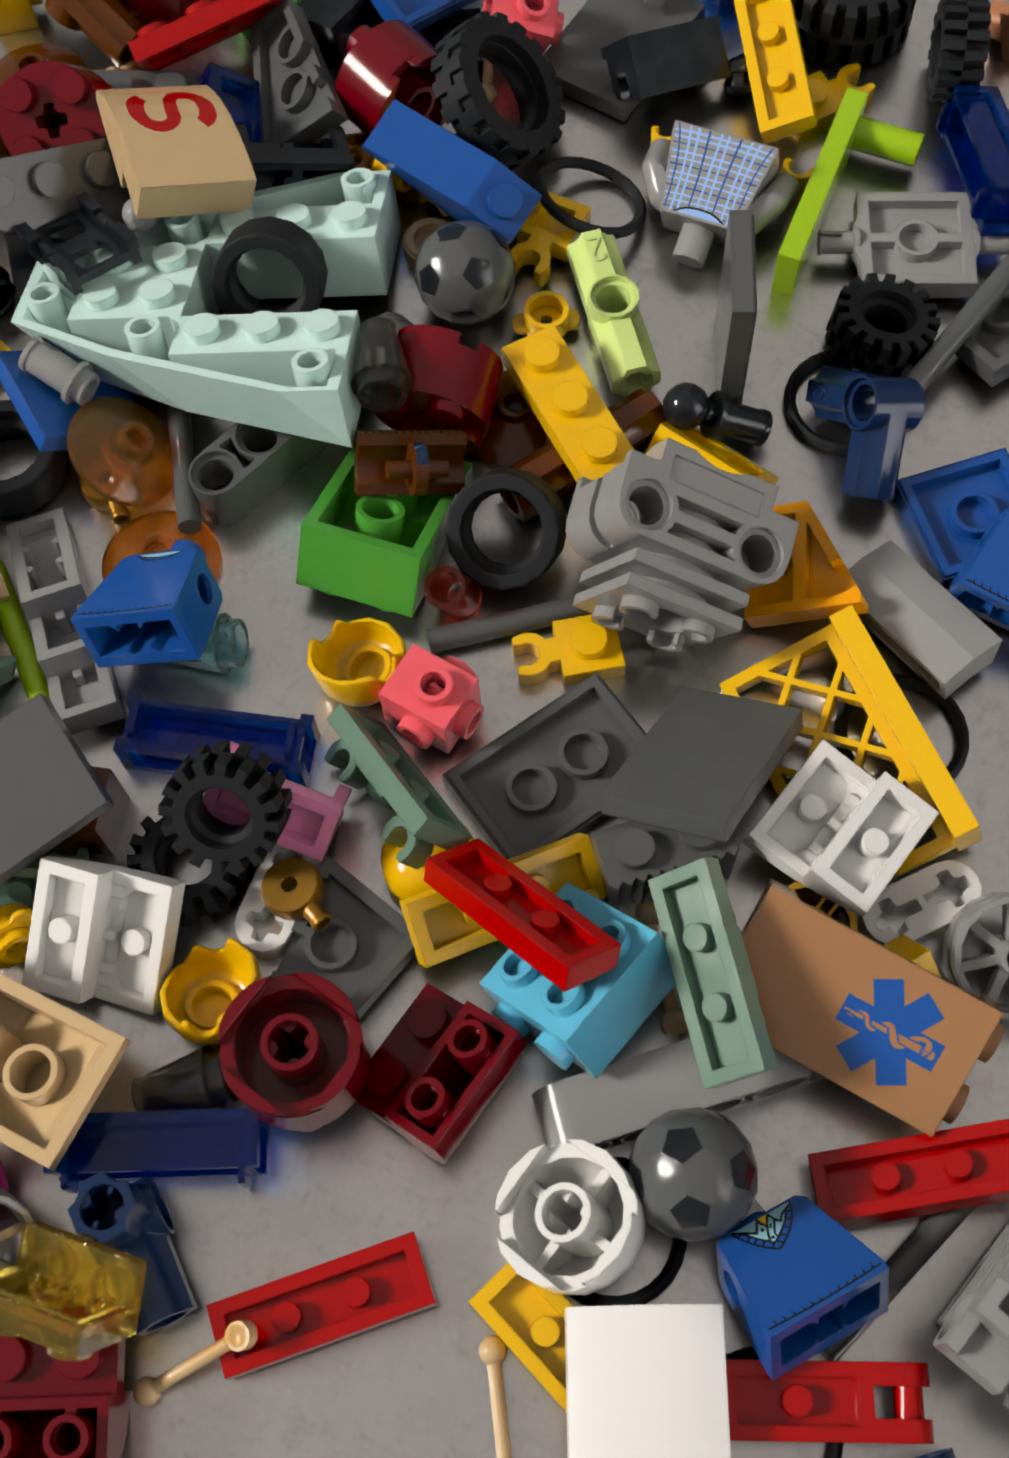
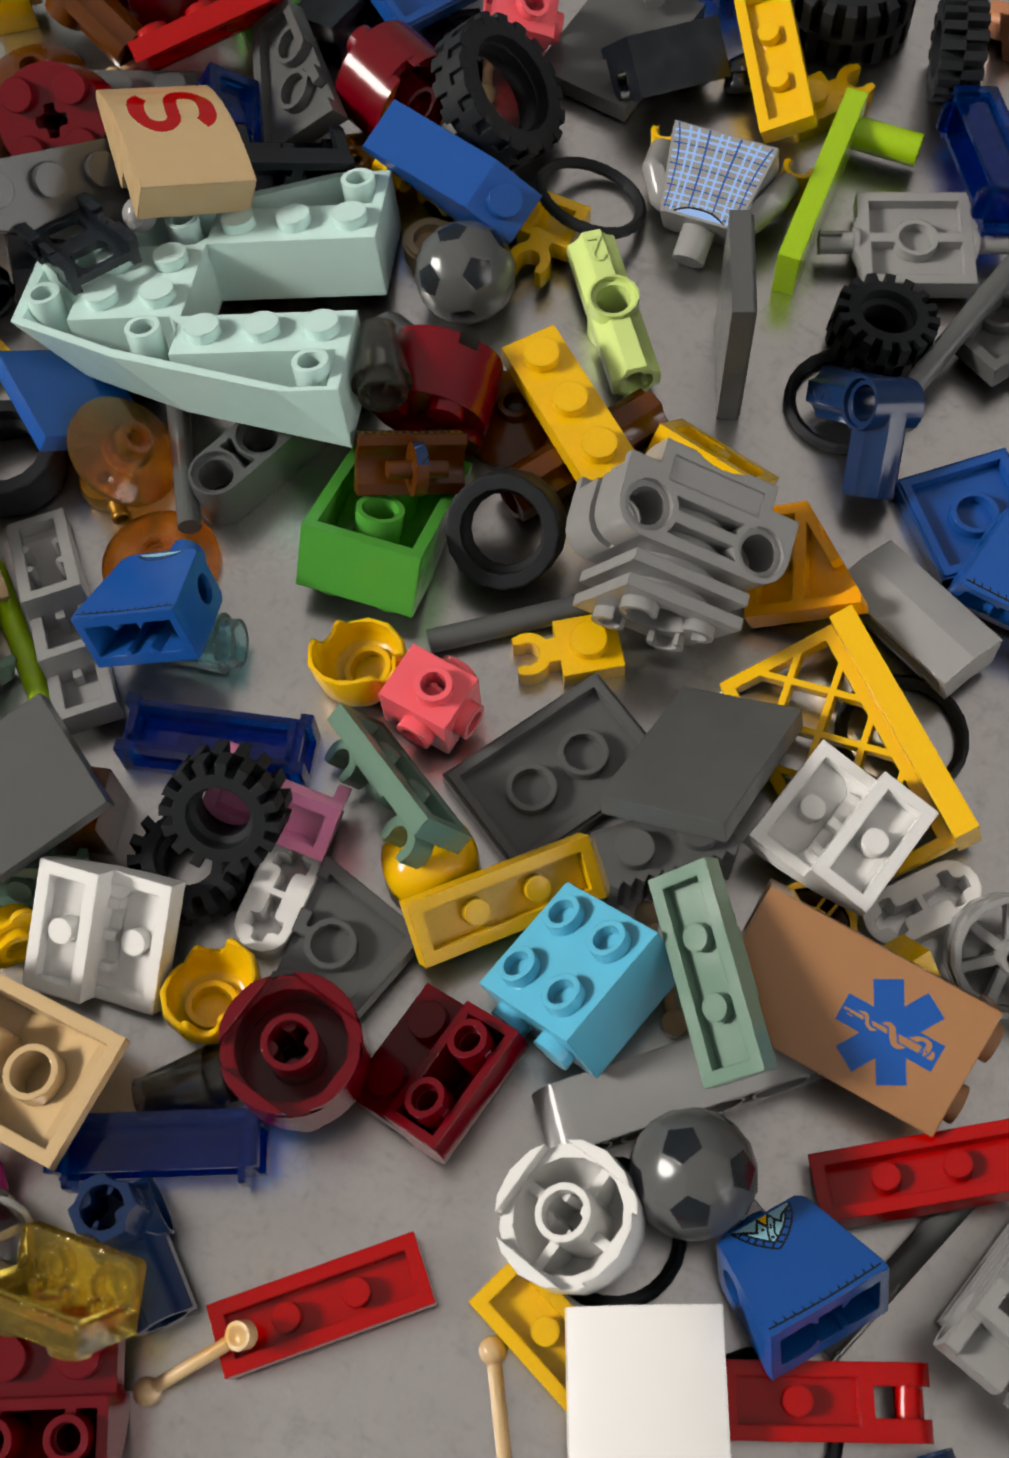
(72, 379): light grey pin -> none
(277, 236): black tyre -> none
(303, 900): pearl gold piece -> none
(437, 587): clear red hinge -> none
(522, 914): red plate -> none
(546, 307): yellow plate -> none
(689, 407): black pin -> none

